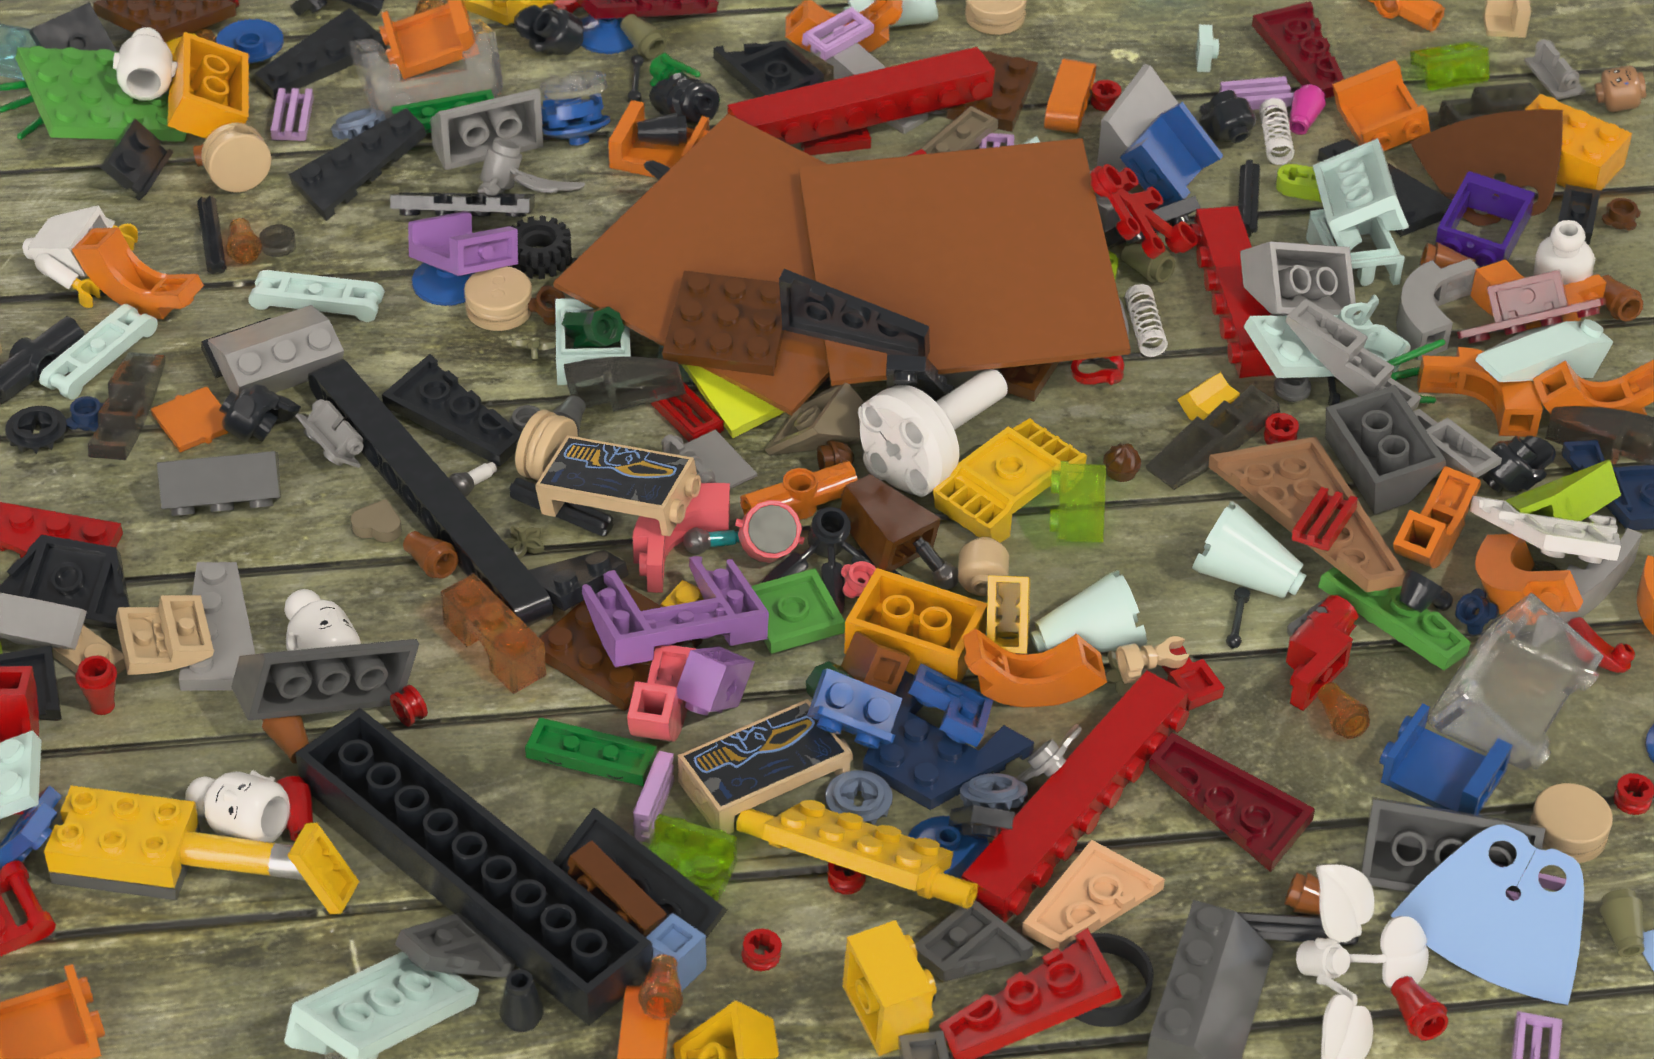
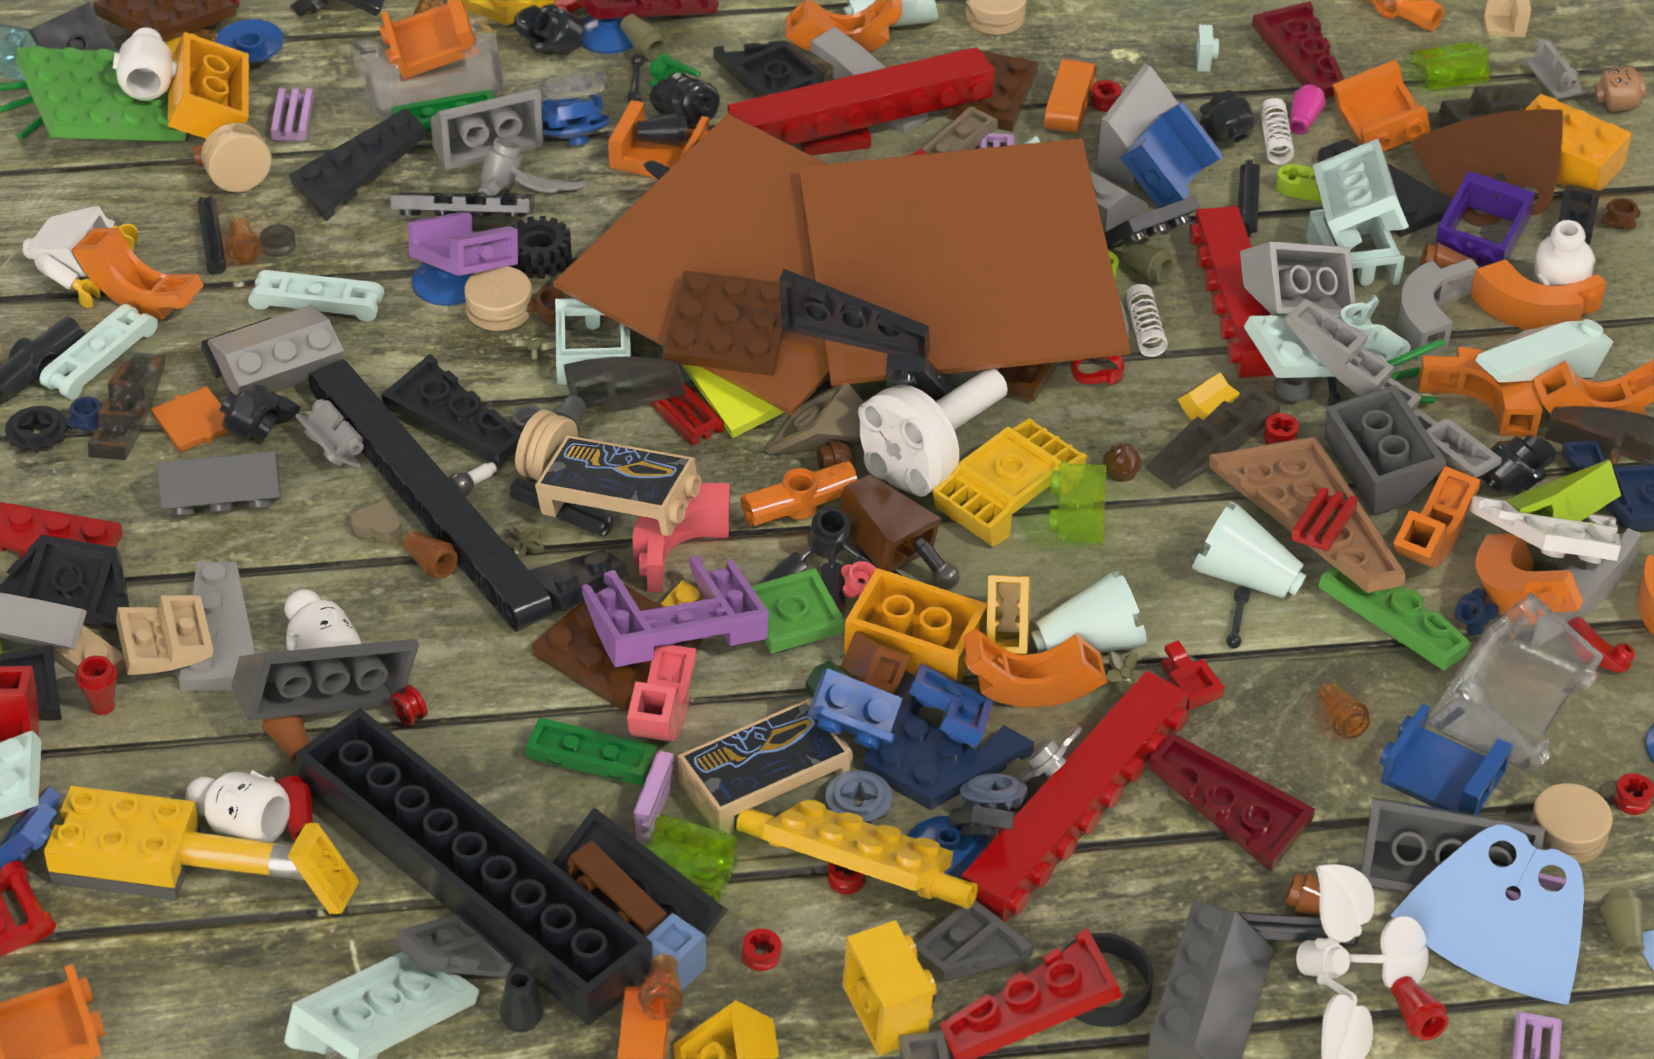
(136, 159): black plate -> none
(317, 55): black wing -> none
(356, 122): sand blue gear -> none
(479, 615): clear orange arch -> none
(593, 327): dark green rock -> none
(699, 540): piece -> none
(713, 680): medium lavender brick -> none
(714, 458): light grey hinge -> none
(769, 531): piece -> none
(842, 35): lavender tile -> none
(978, 560): tan head -> none
(1090, 895): light nougat wing -> none
(1115, 186): red plant -> none
(1132, 659): tan piece -> none
(1260, 90): lavender tile -> none
(1319, 647): red plate -> none
(1421, 592): black bar -> none
(1527, 301): bracket -> none
(1622, 300): dark orange cone -> none

